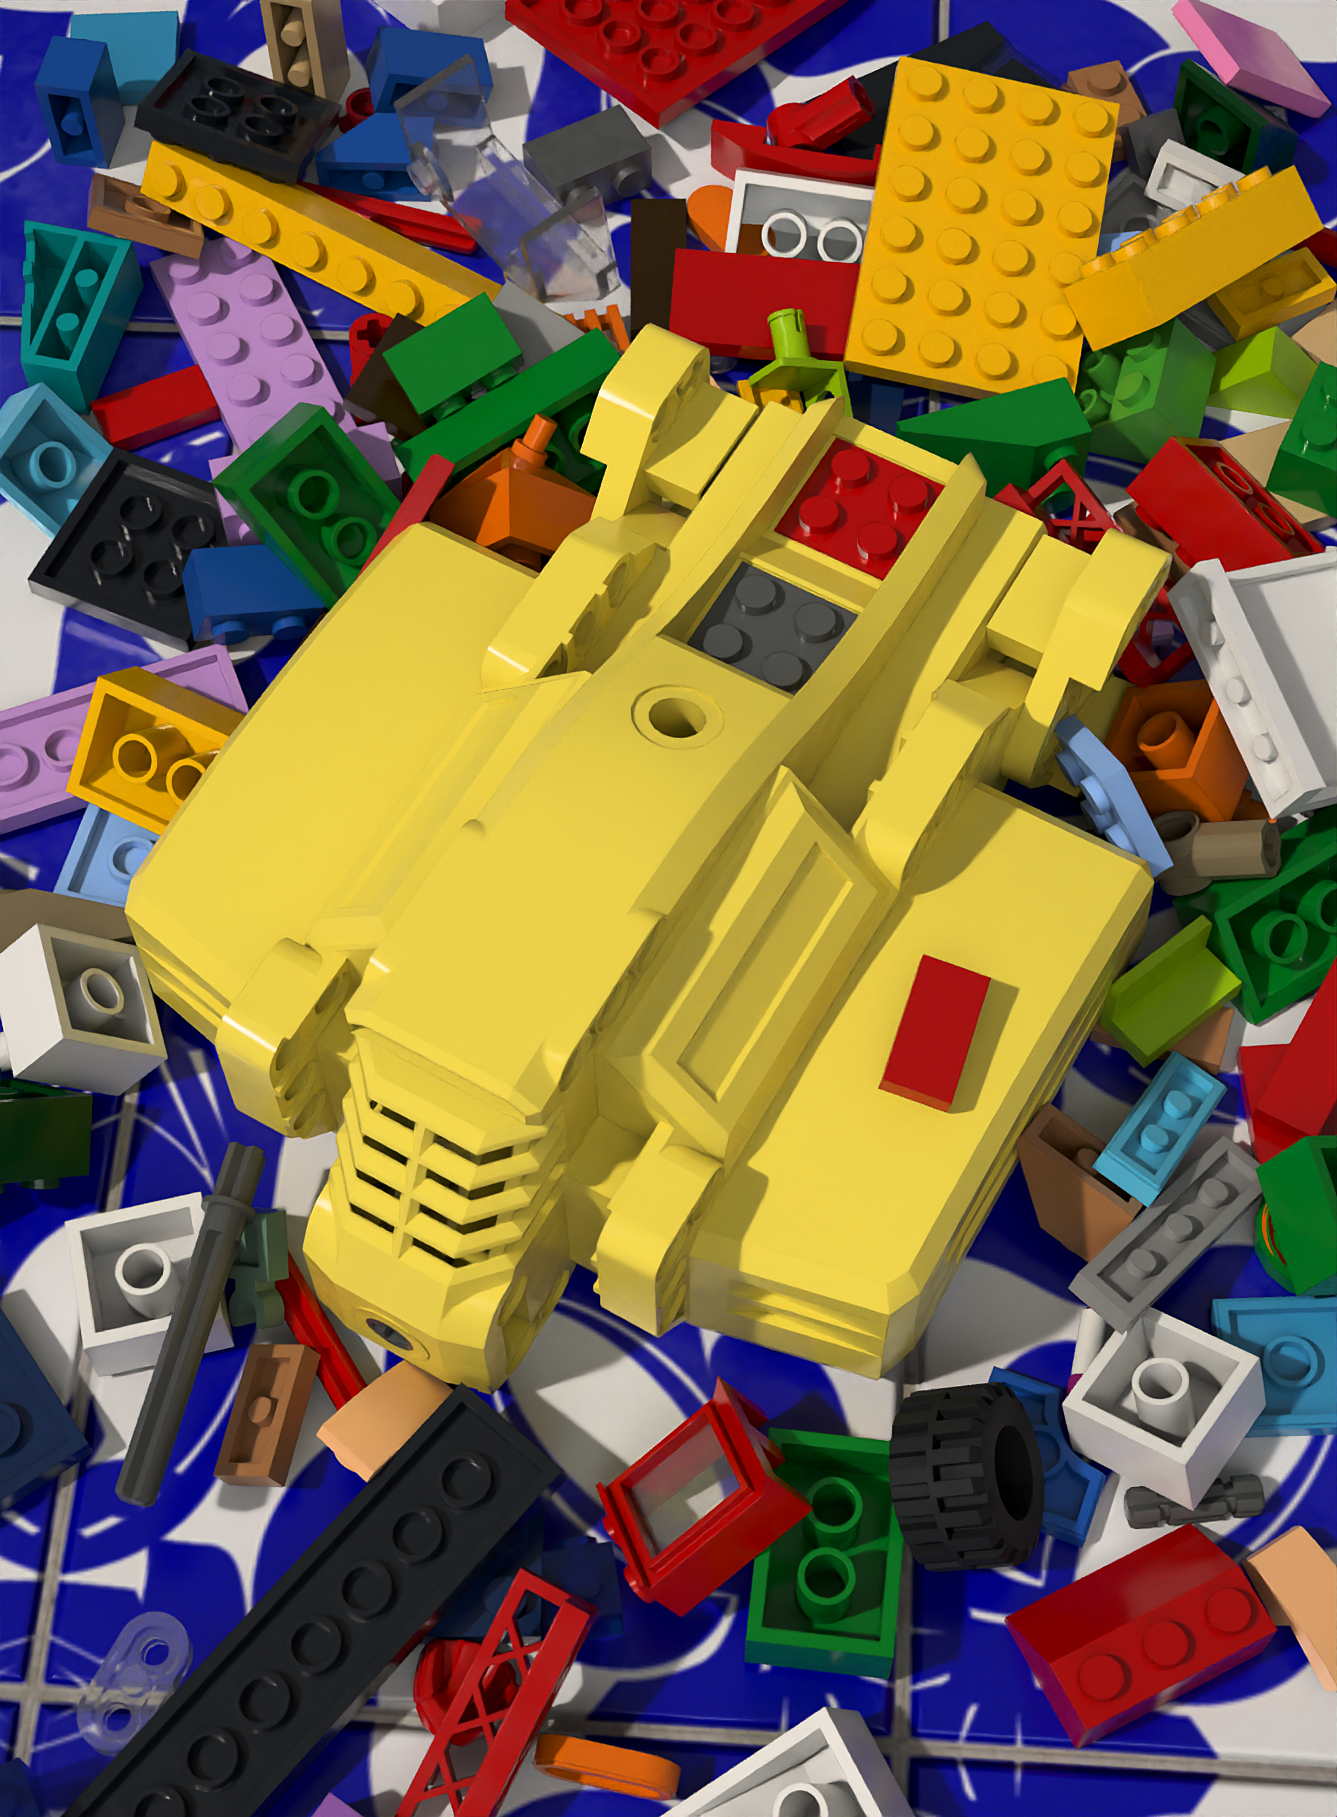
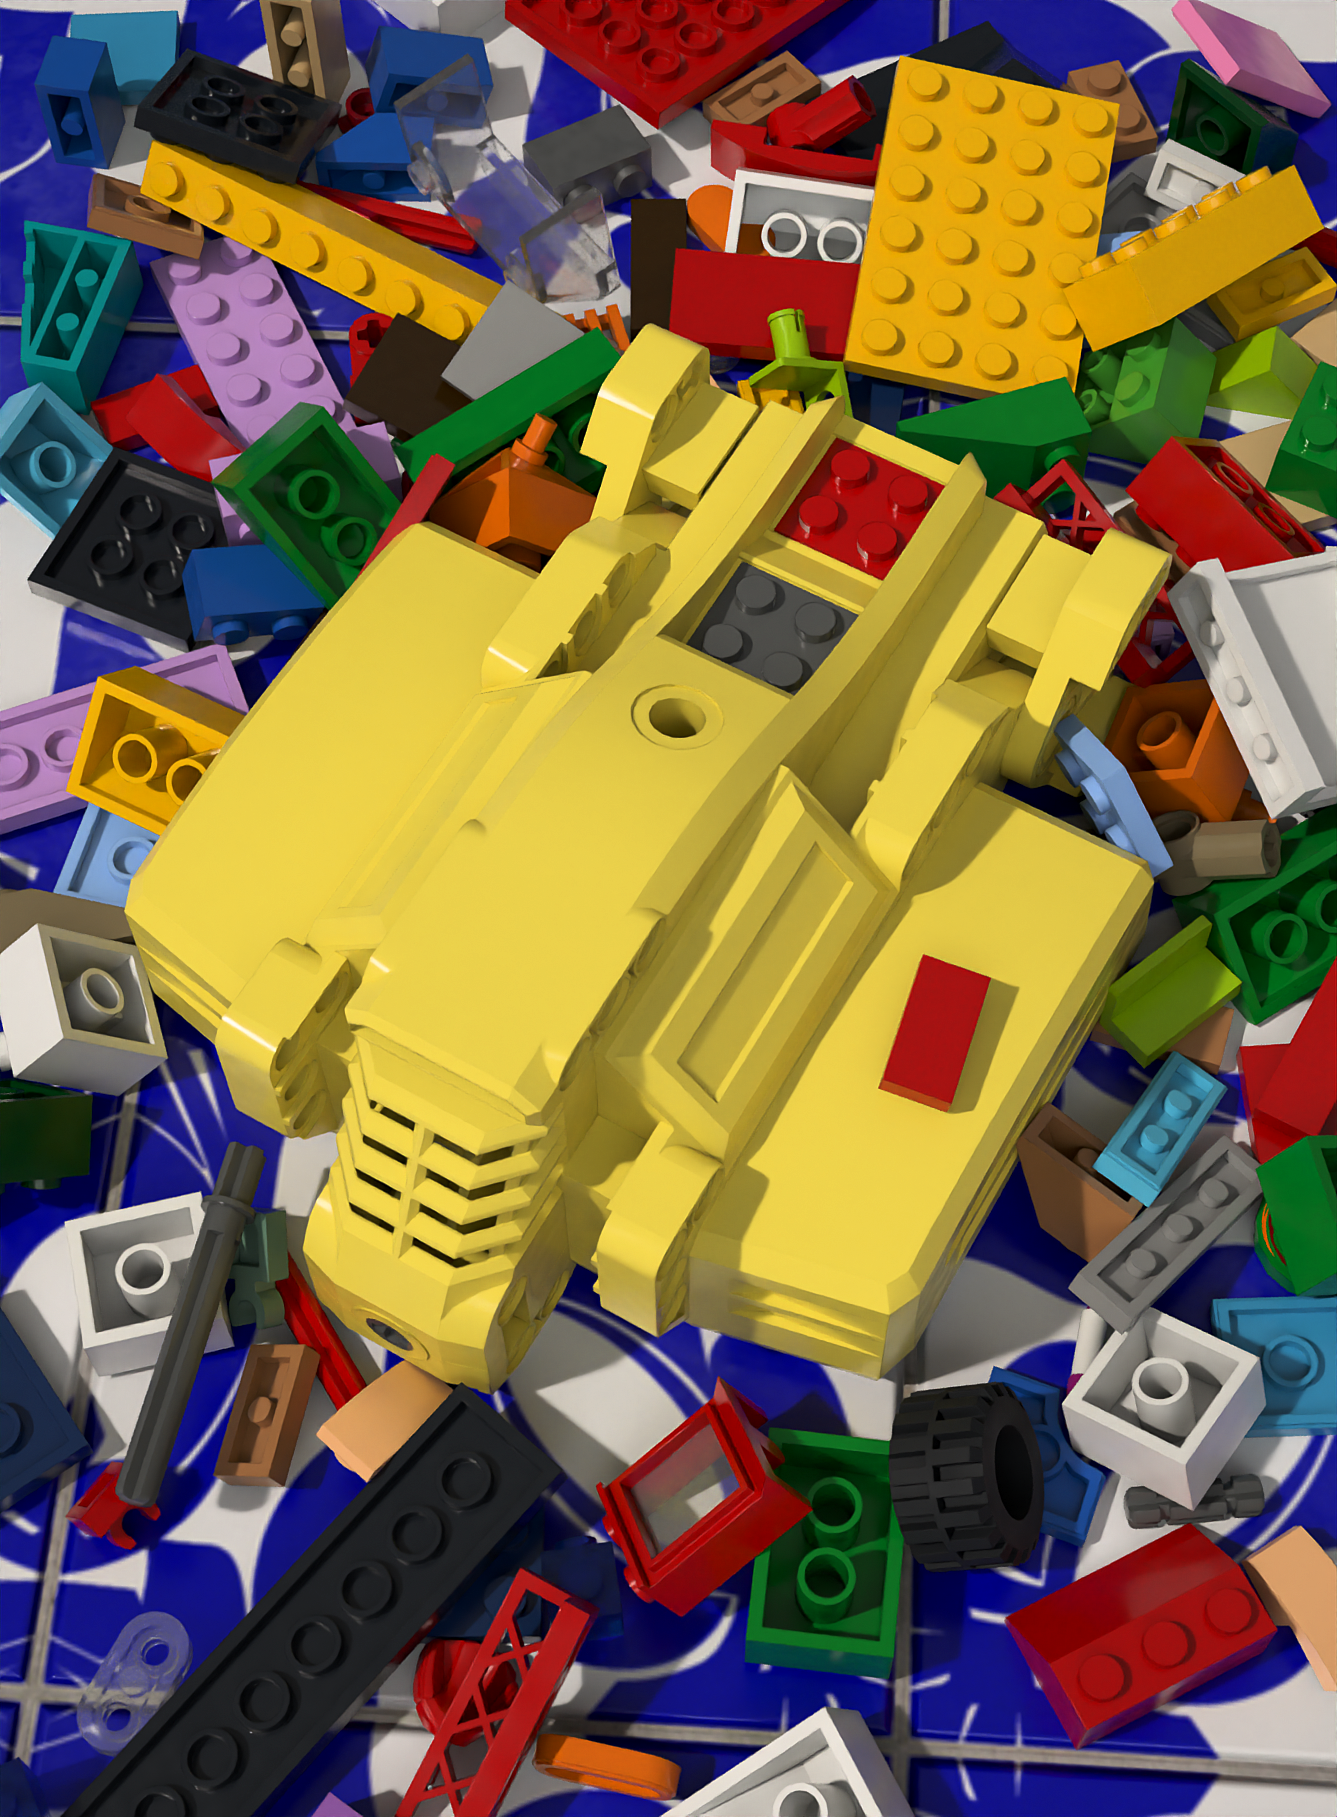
(101, 1511): none -> red tile
(180, 429): none -> red slope
(455, 359): green brick -> none
(762, 91): none -> medium nougat plate
(1146, 136): flat silver plate -> none

